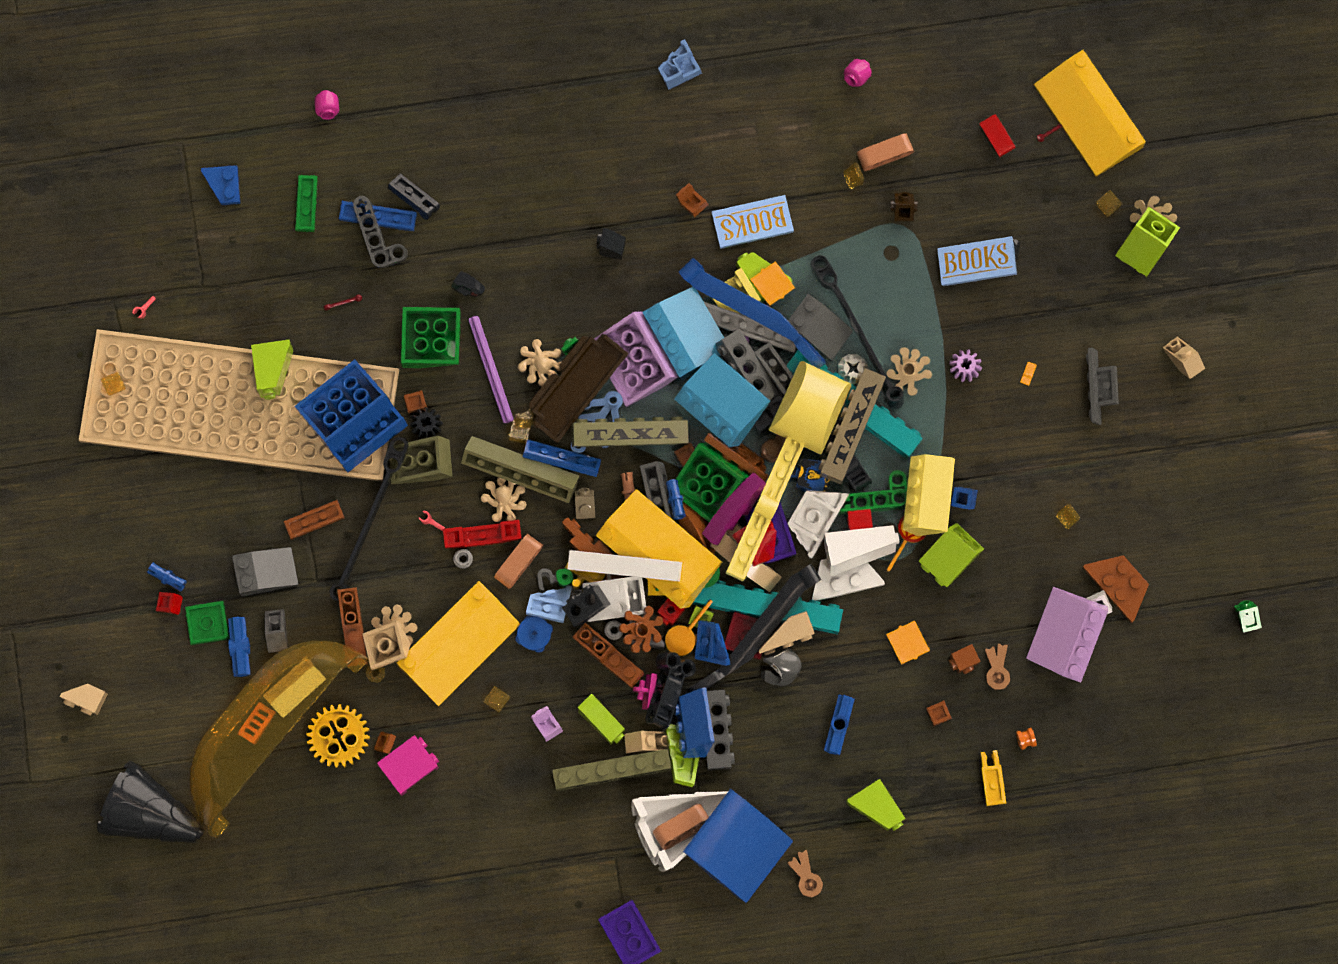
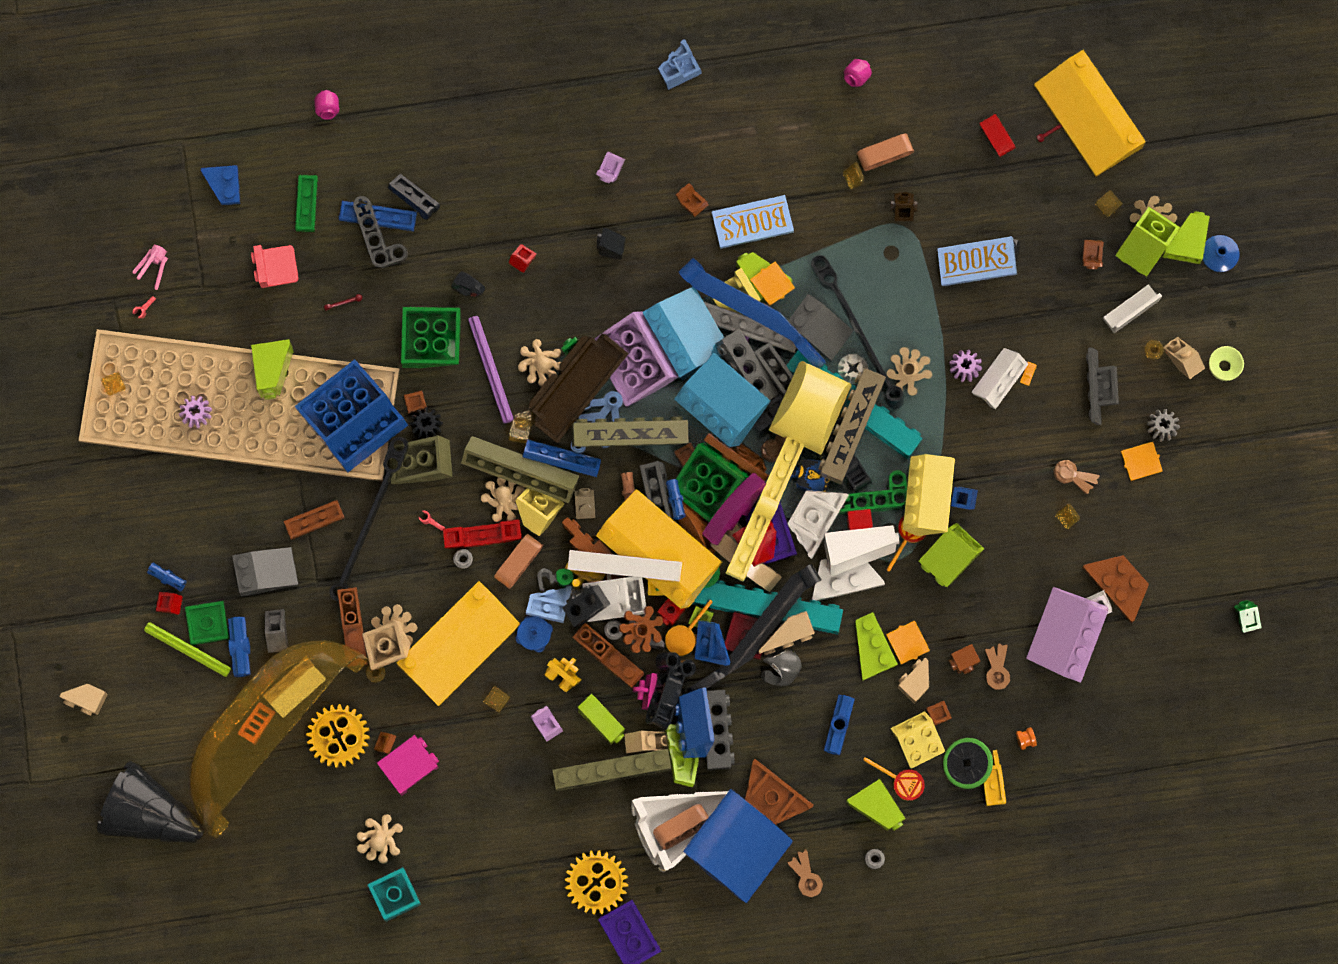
(154, 255): none -> bright pink plant
(187, 649): none -> lime axle
(192, 406): none -> lavender gear
(275, 266): none -> coral bracket
(379, 839): none -> tan animal
(394, 894): none -> teal brick
(522, 258): none -> red slope
(537, 510): none -> light yellow slope
(556, 667): none -> yellow hips
(608, 896): none -> yellow gear
(610, 167): none -> lavender bracket
(773, 795): none -> dark orange wing
(873, 647): none -> lime wing
(874, 852): none -> light grey plate
(907, 783): none -> piece
(916, 682): none -> tan slope
(918, 739): none -> light yellow bracket
(980, 761): none -> black wheel
(1000, 377): none -> white panel
(1066, 472): none -> medium nougat piece
(1092, 254): none -> dark orange bracket
(1131, 308): none -> white panel
(1141, 461): none -> light orange piece
(1156, 344): none -> clear yellow plate
(1165, 419): none -> light grey gear
(1190, 240): none -> lime slope
(1219, 262): none -> blue dish
(1230, 355): none -> yellowish green piece

